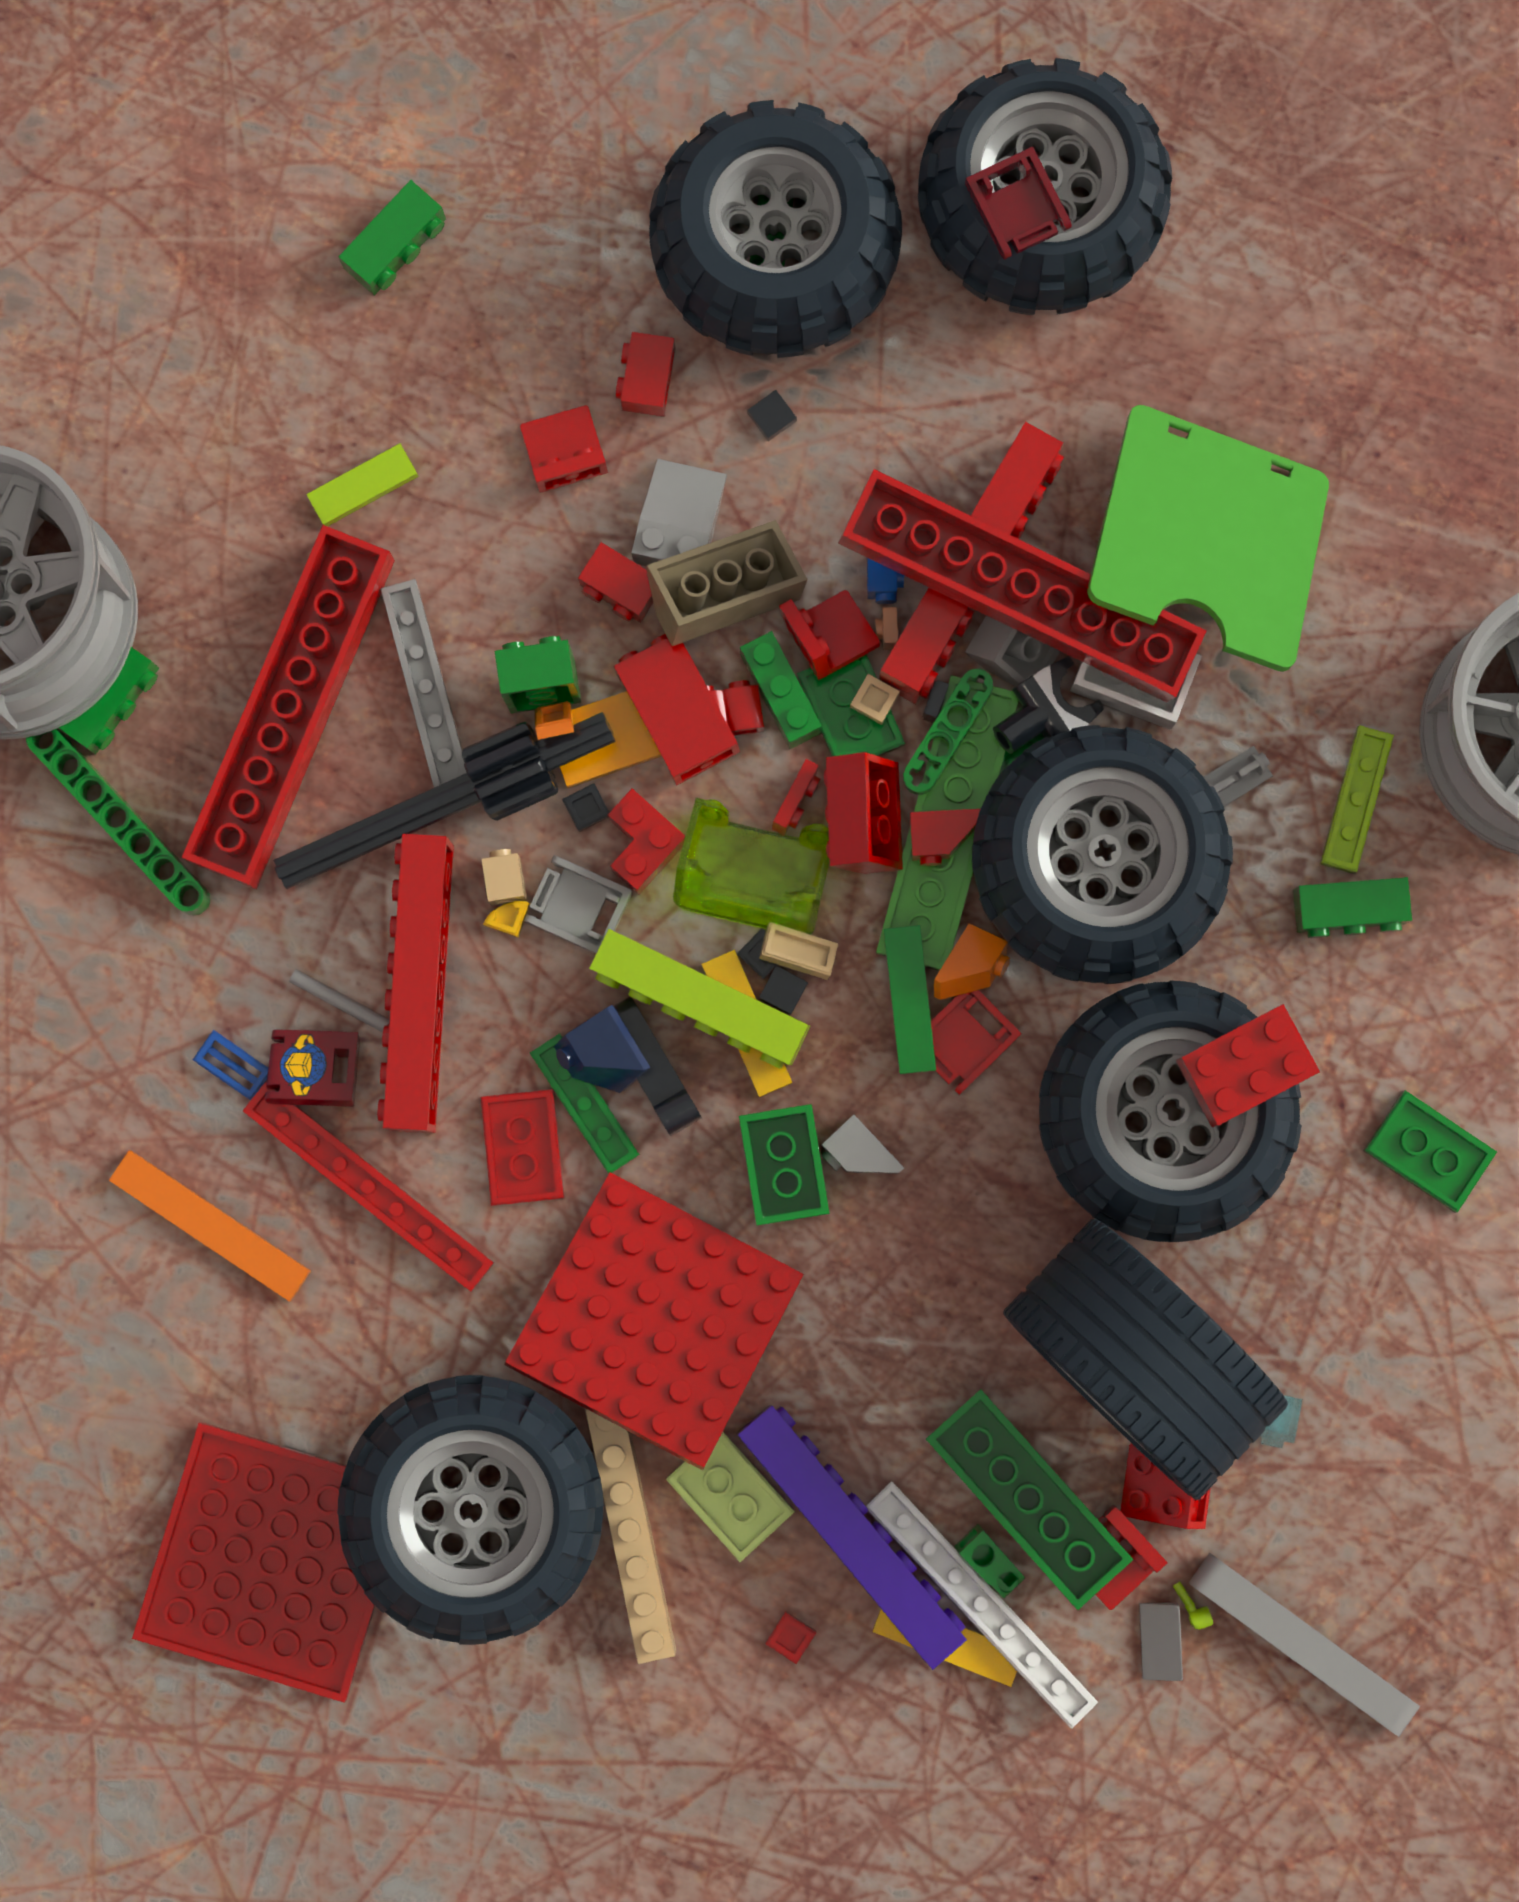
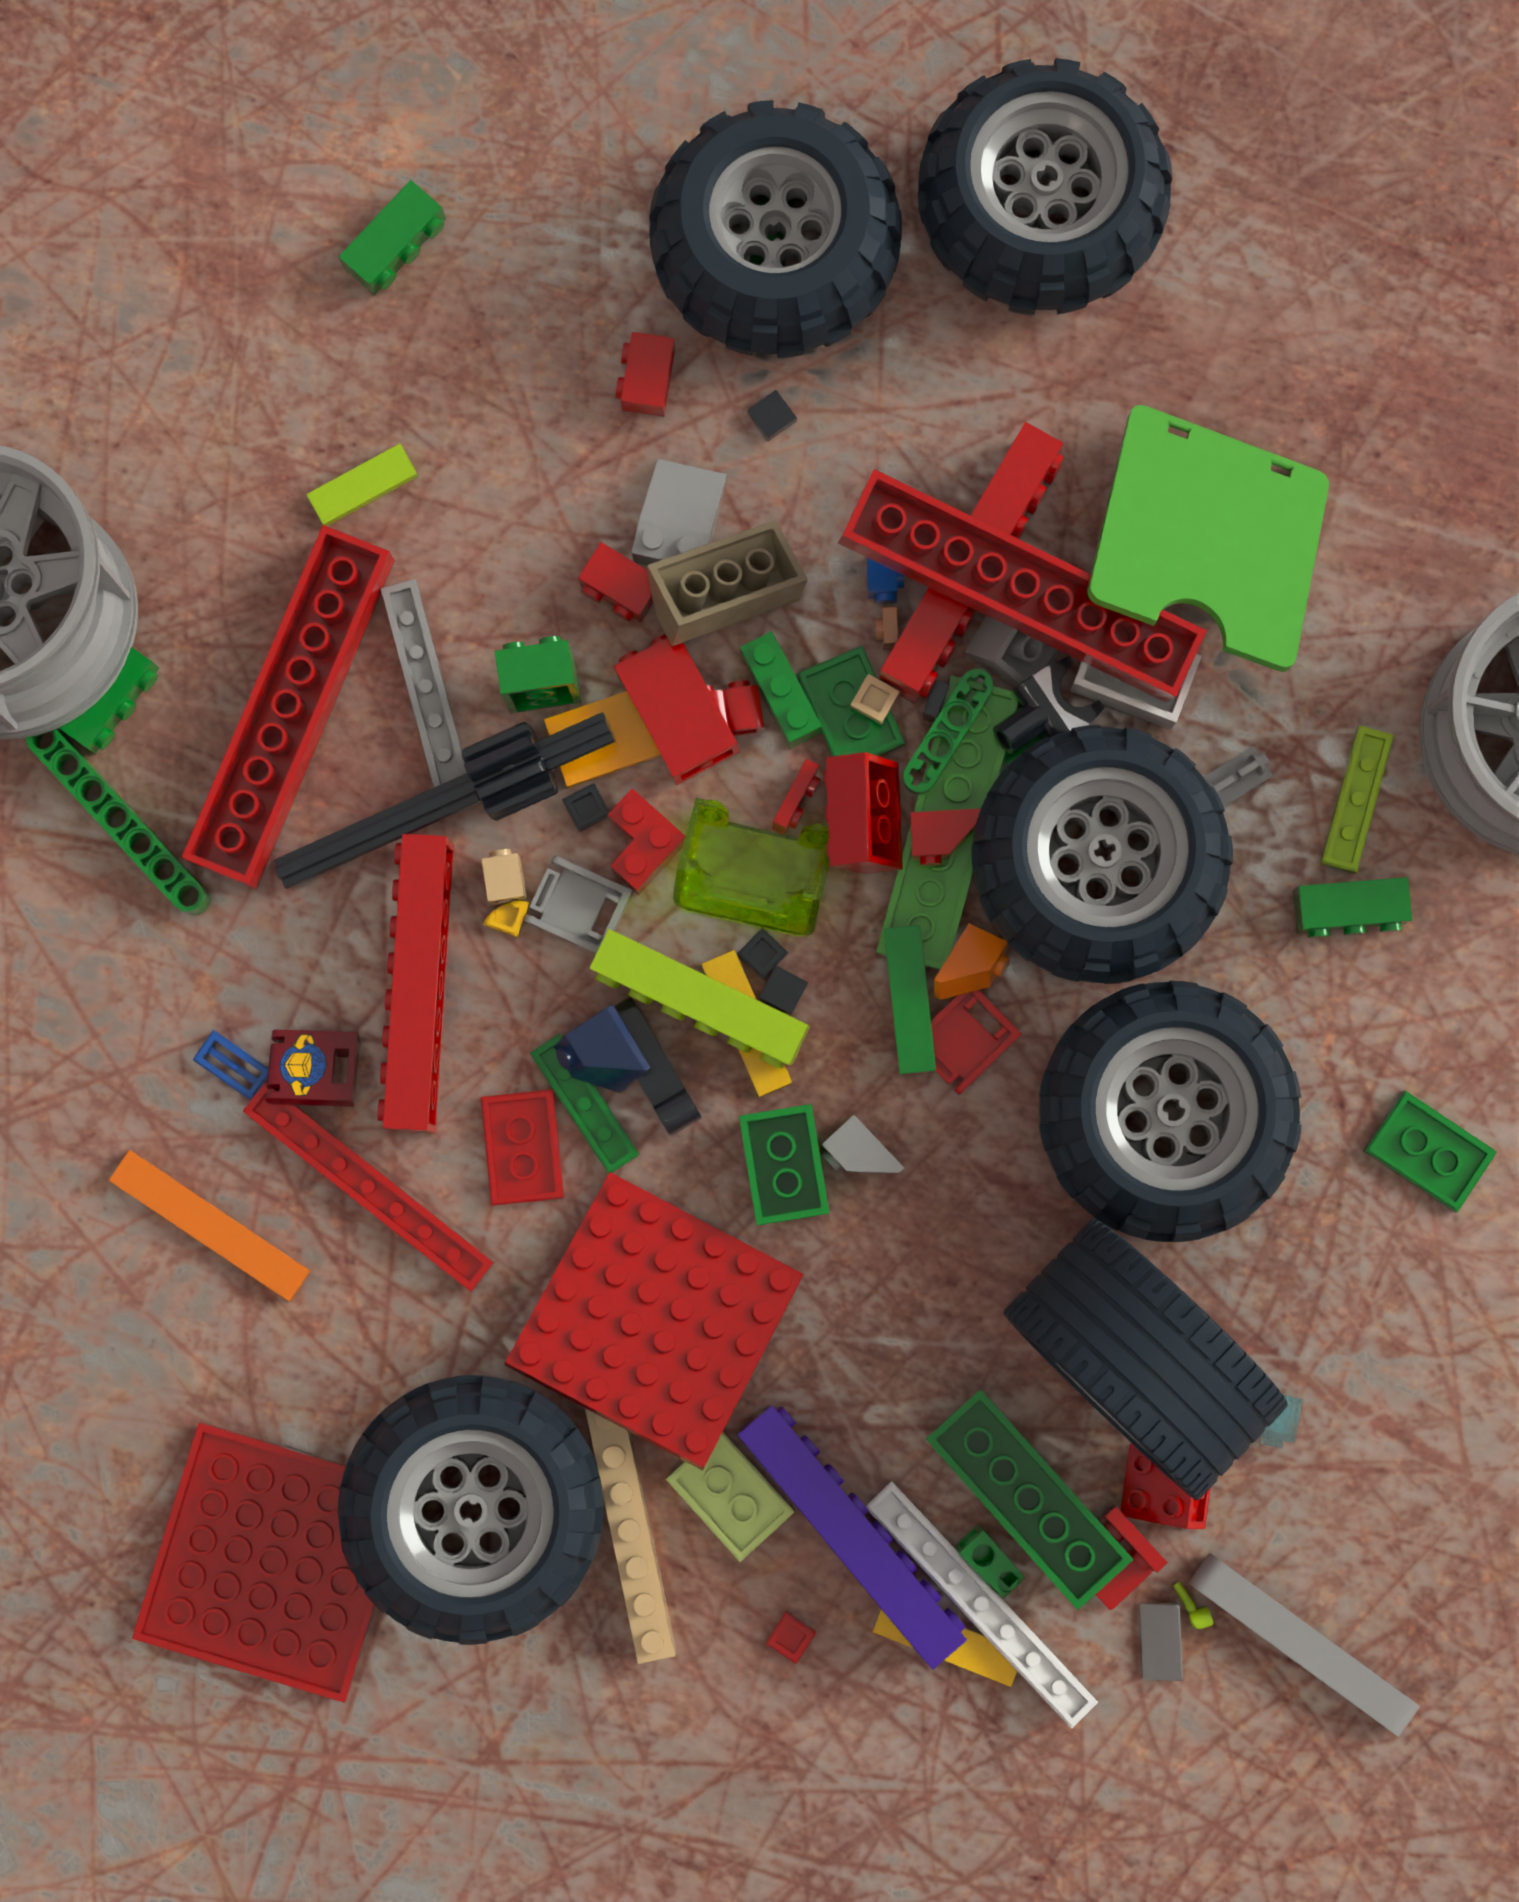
(339, 1000): light grey bar -> none
(553, 720): orange tile -> none
(563, 448): red bracket -> none
(798, 951): tan tile -> none
(830, 632): red bracket -> none
(1021, 211): dark red container -> none
(1247, 1066): red brick -> none

